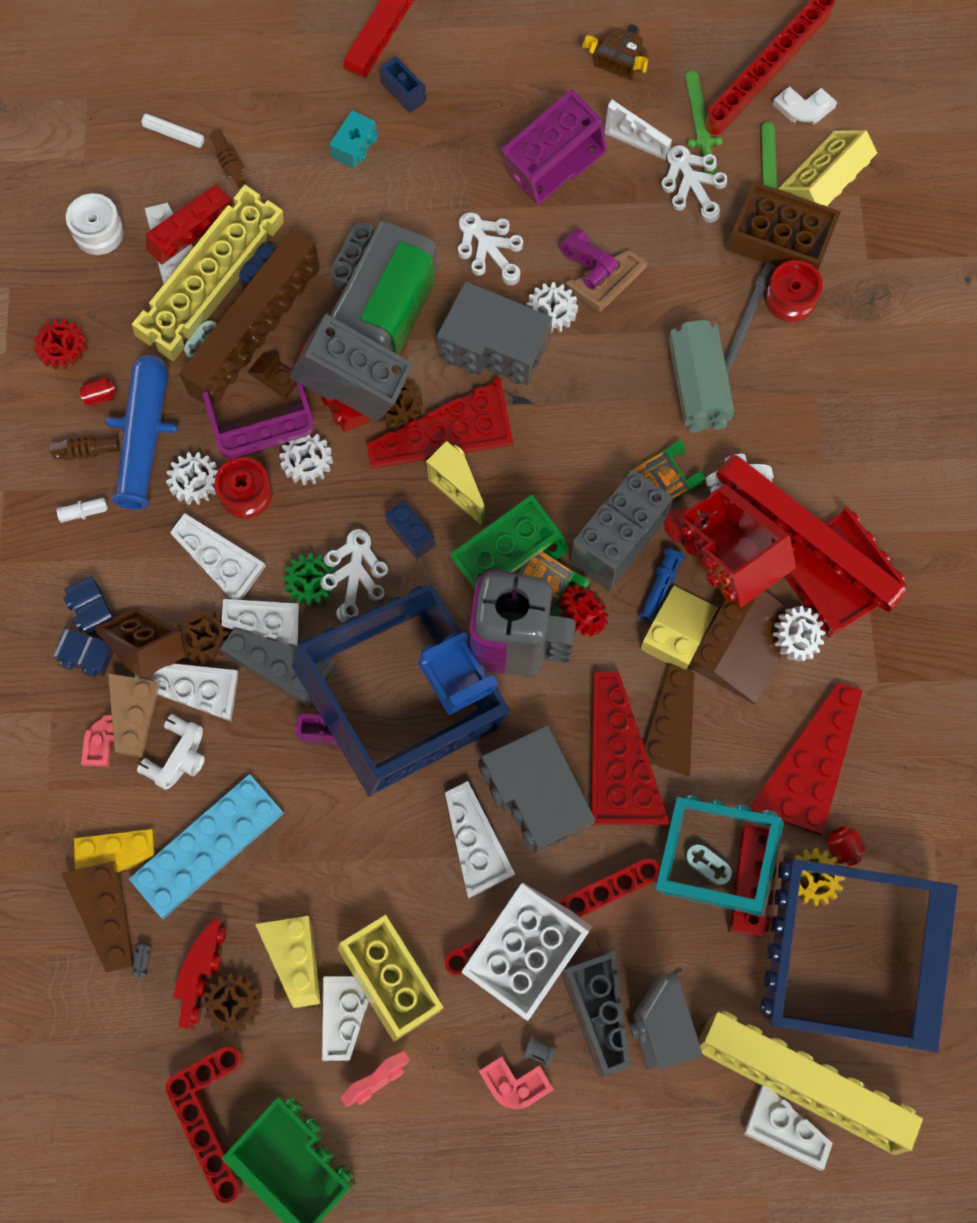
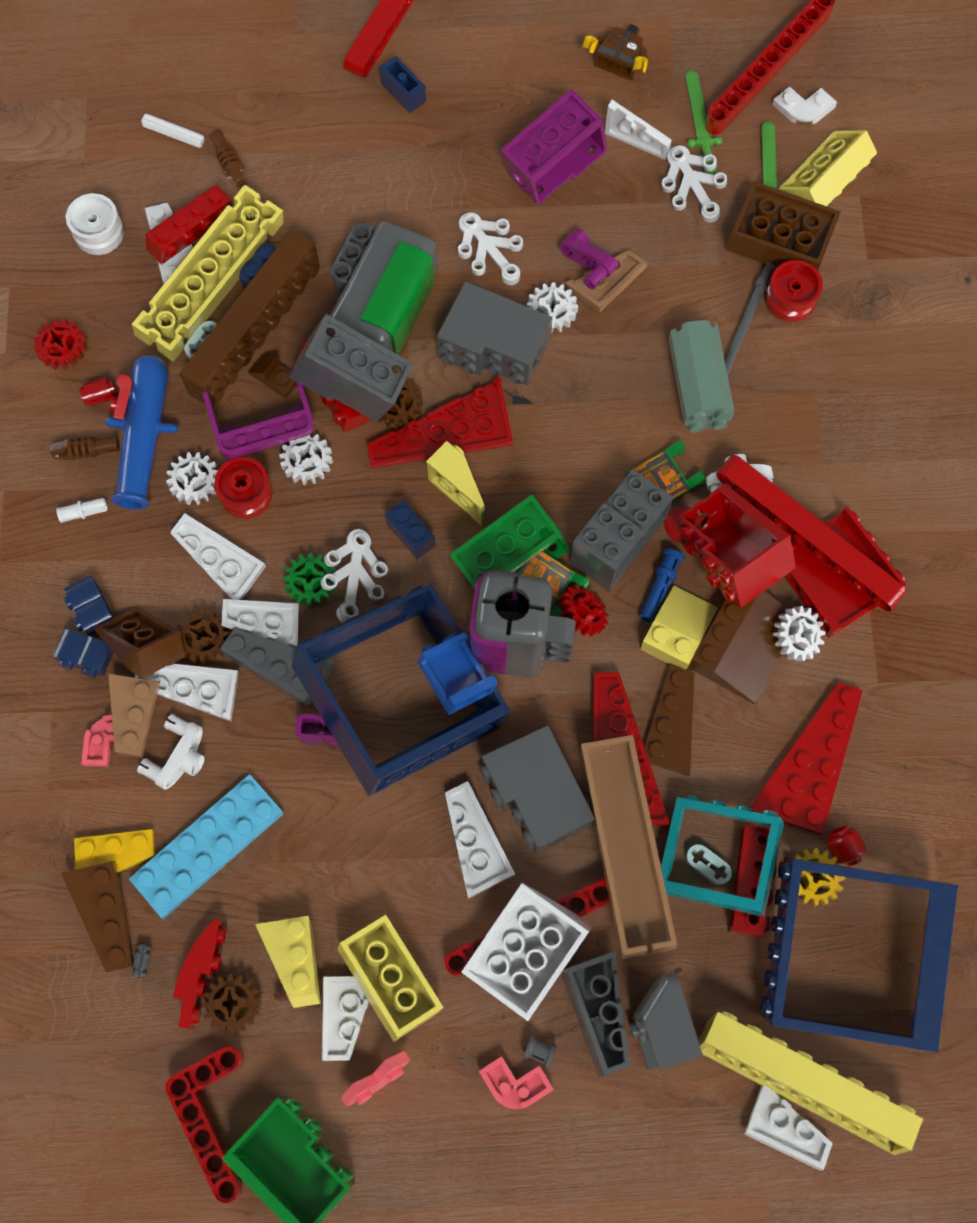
(119, 403): none -> red plate
(353, 139): teal brick -> none
(627, 847): none -> medium nougat piece

